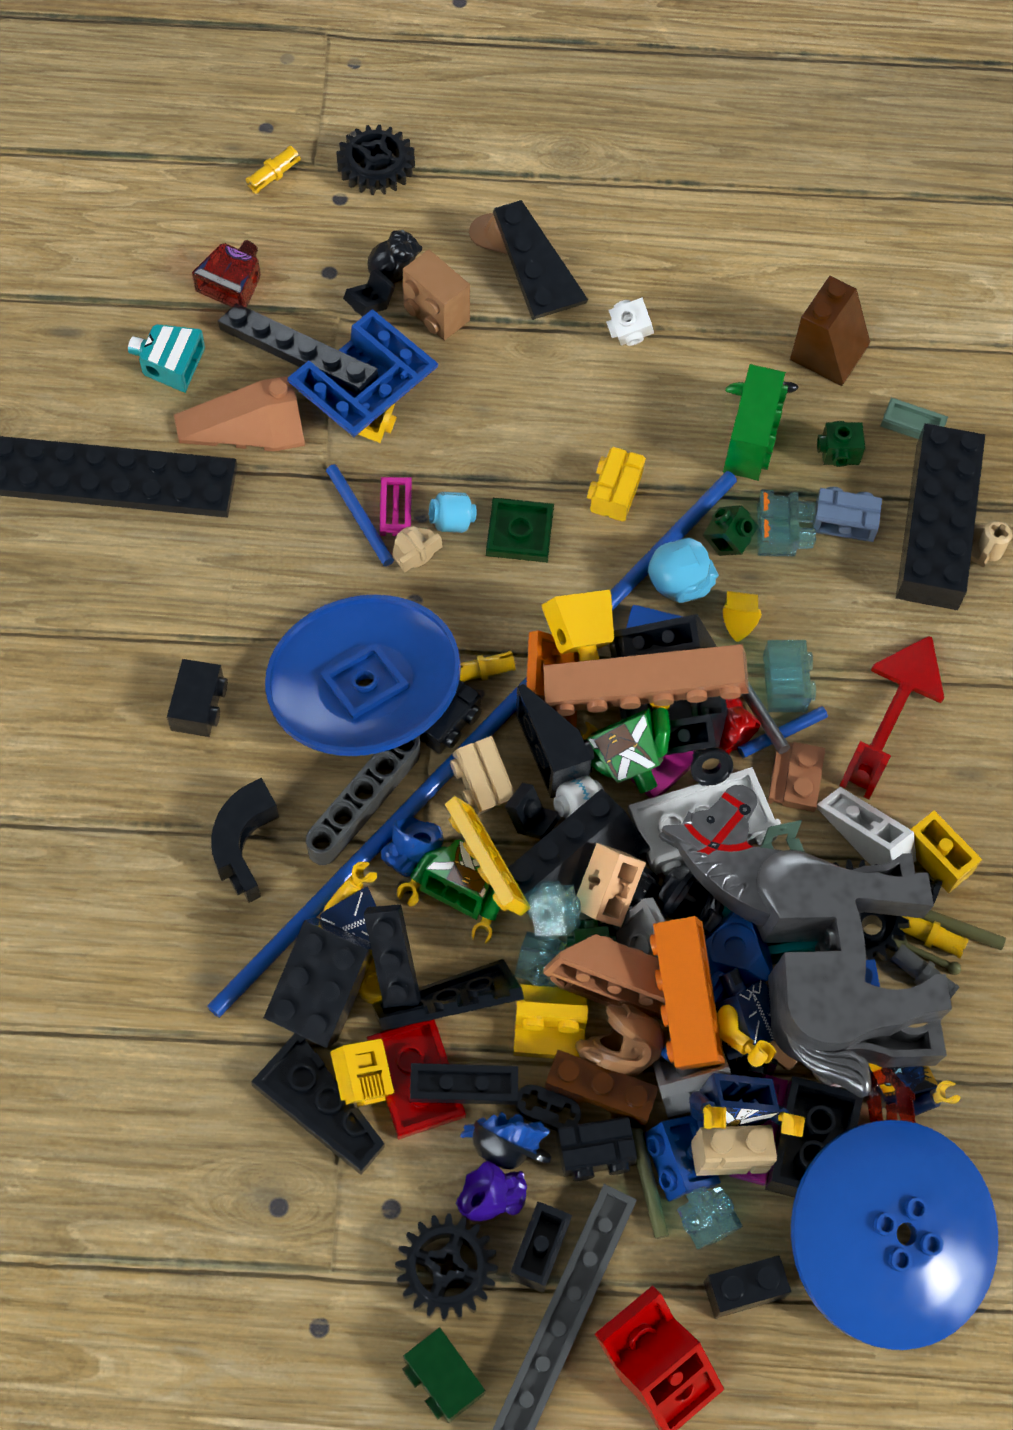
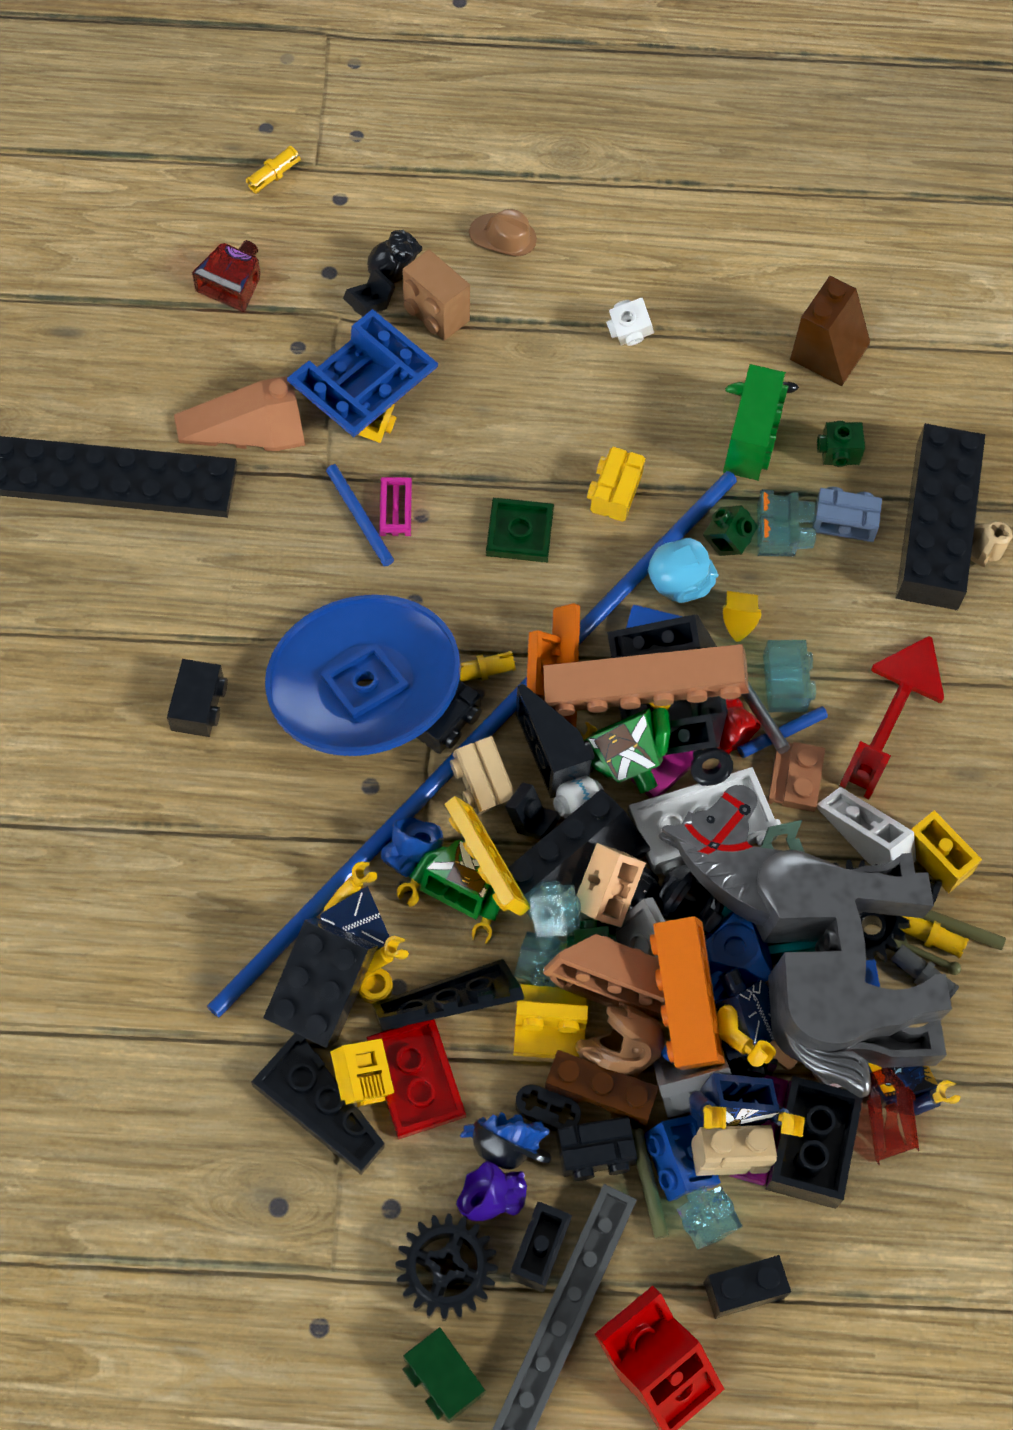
(169, 354): teal torso -> none
(235, 822): black arch -> none
(297, 348): black plate -> none
(360, 809): dark grey beam -> none
(377, 165): black gear -> none
(392, 955): black plate -> none
(415, 547): tan piece -> none
(452, 512): medium azure head -> none
(464, 1084): black plate -> none
(538, 267): black wing -> none
(581, 622): yellow torso -> none
(849, 1243): blue dish -> none
(909, 419): sand green tile -> none

